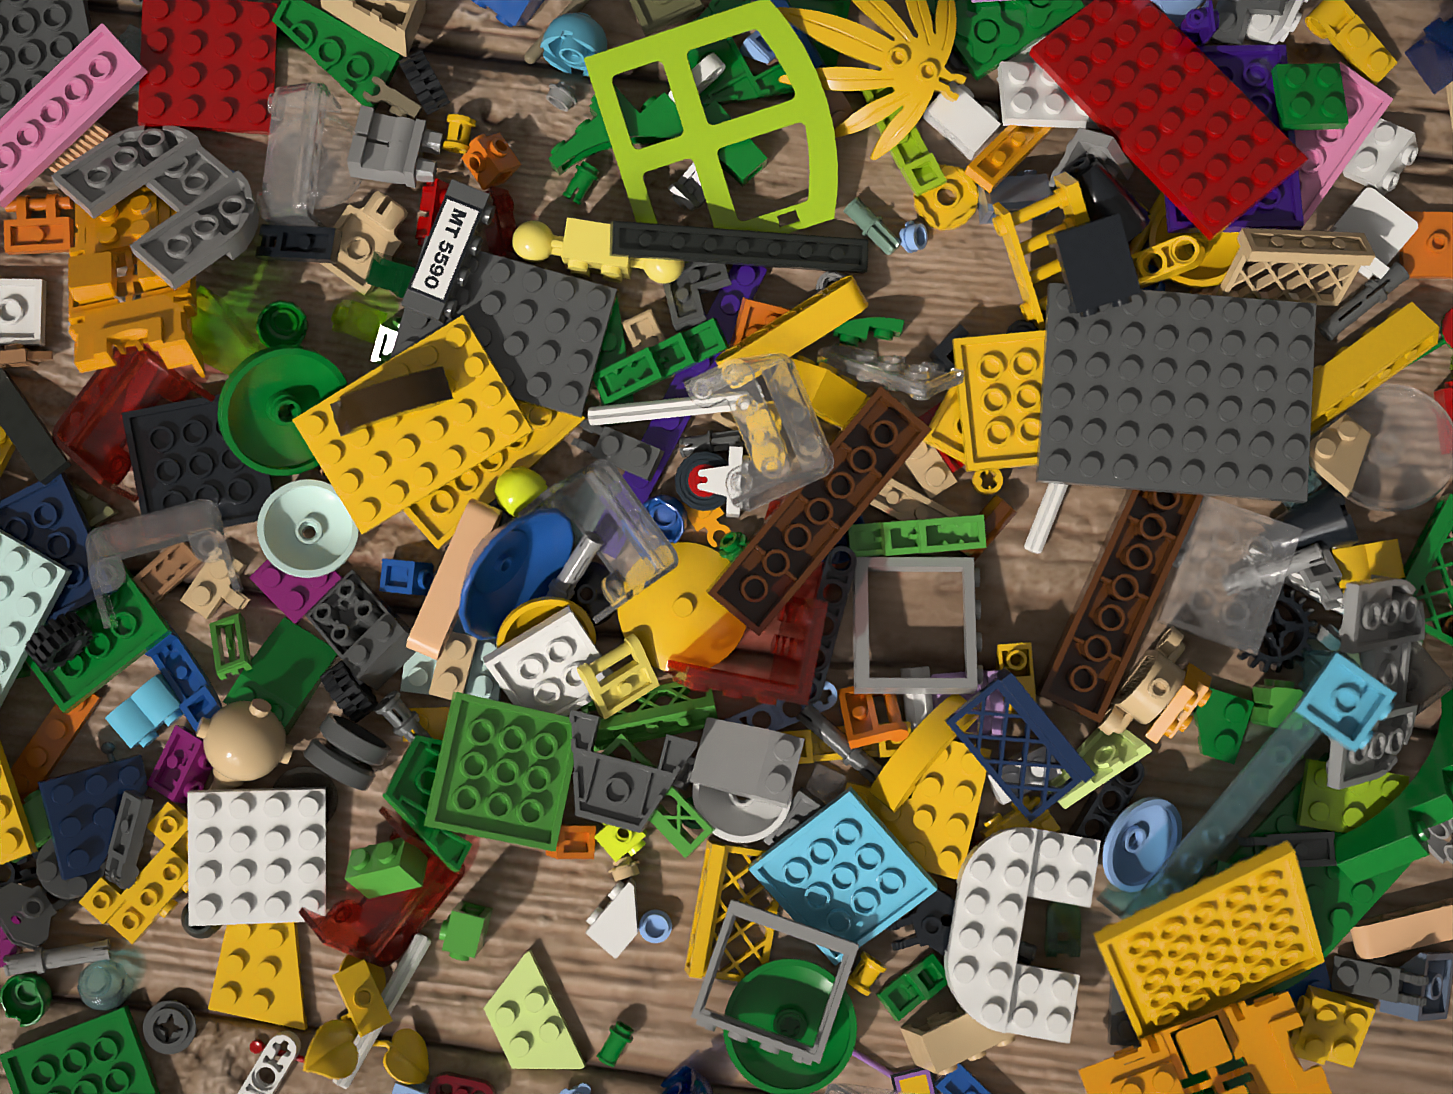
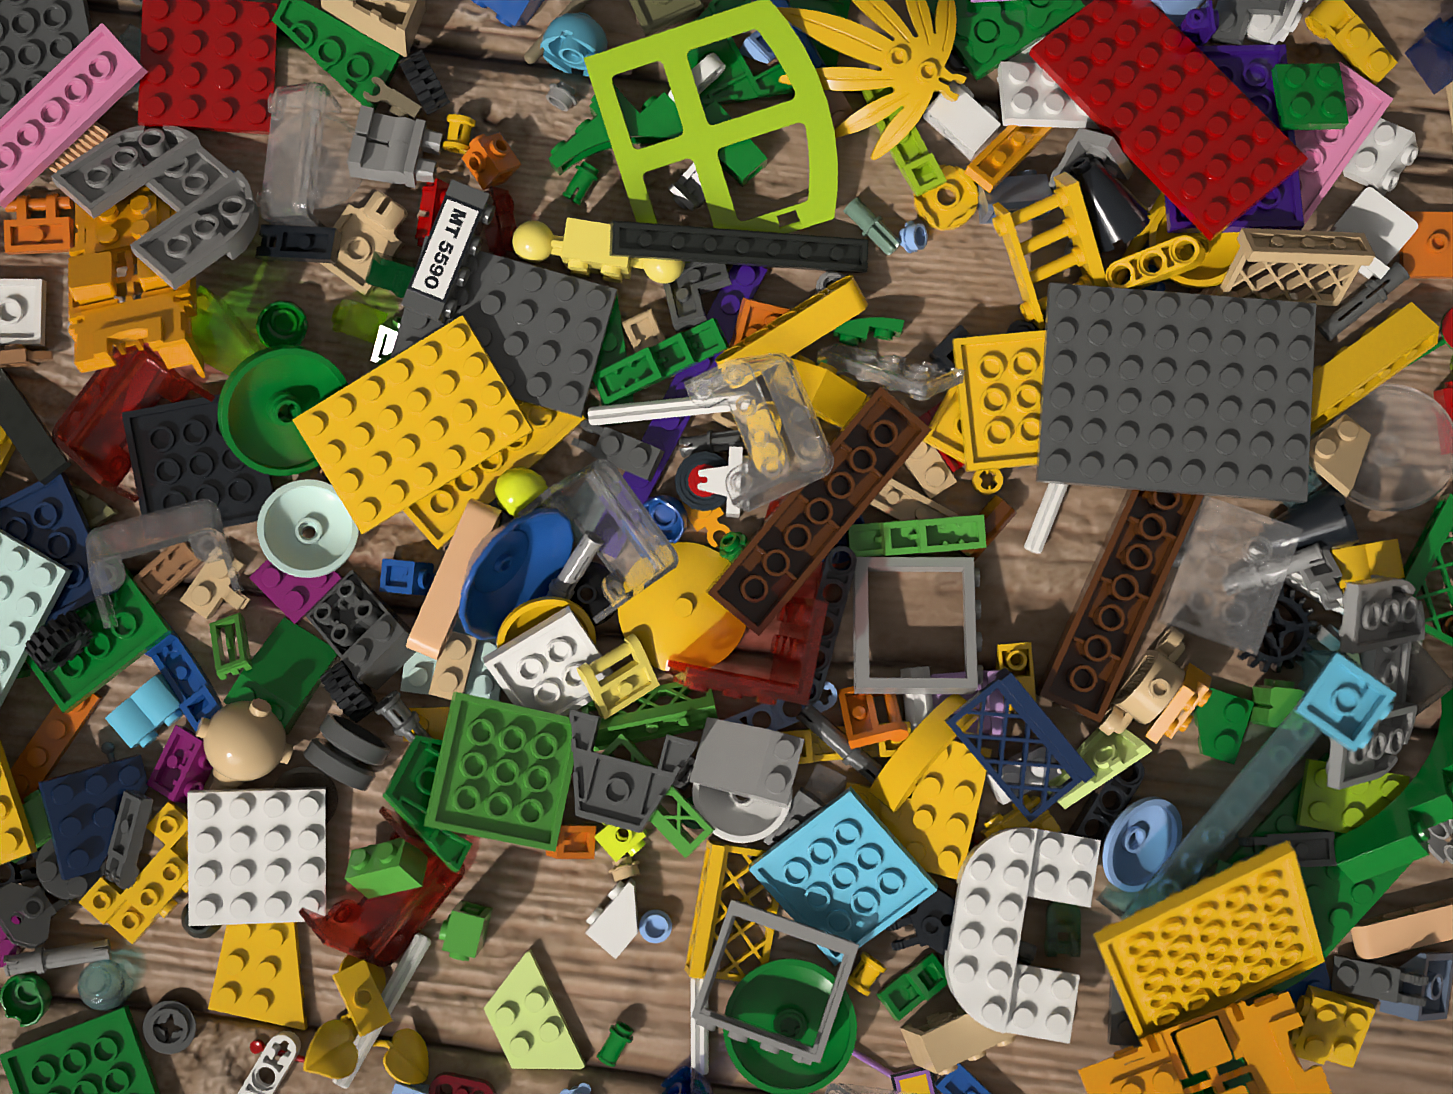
(391, 399): dark brown arch -> none
(699, 1034): none -> white axle
(1096, 264): black panel -> none

